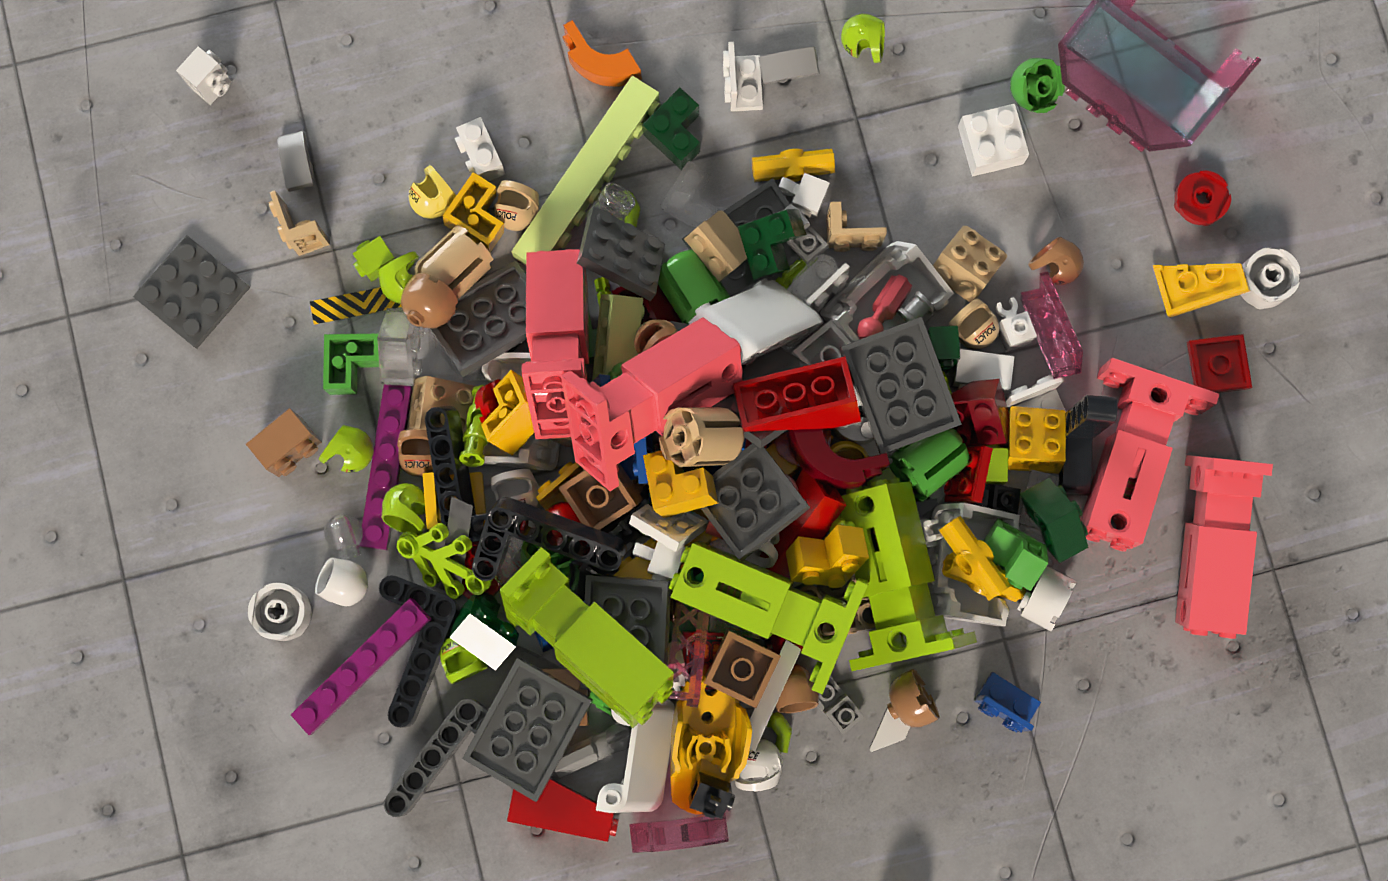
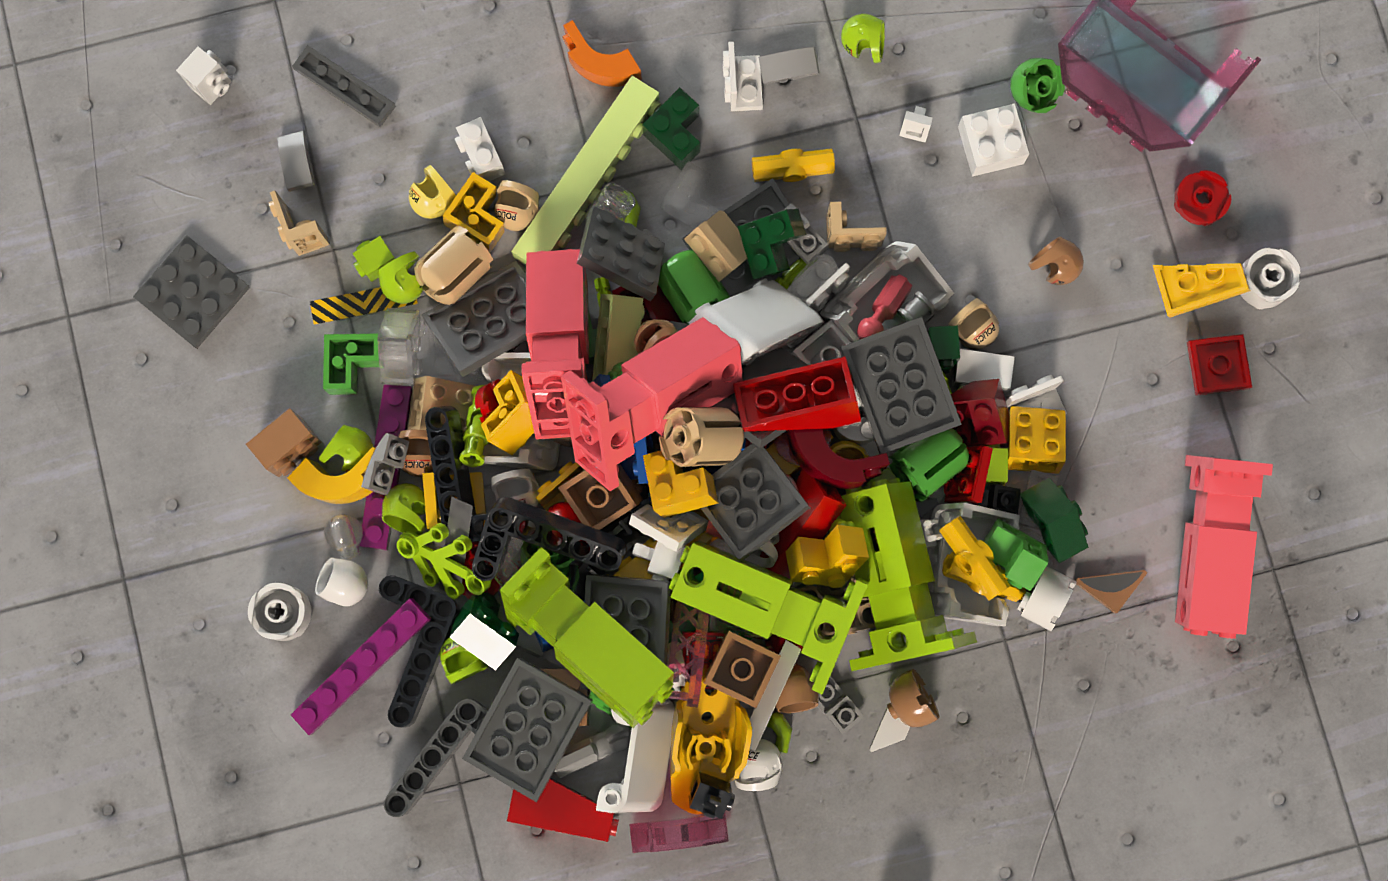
(341, 489): none -> yellow arch
(344, 86): none -> dark grey plate
(386, 457): none -> light grey slope
(428, 302): medium nougat cylinder -> none
(807, 195): white brick -> none
(916, 125): none -> white tile
(969, 263): tan bracket -> none
(1008, 702): blue bracket -> none
(1015, 329): white brick -> none
(1053, 329): clear pink fence -> none
(1083, 423): black beam -> none
(1112, 589): none -> tile
(1137, 453): coral brick -> none

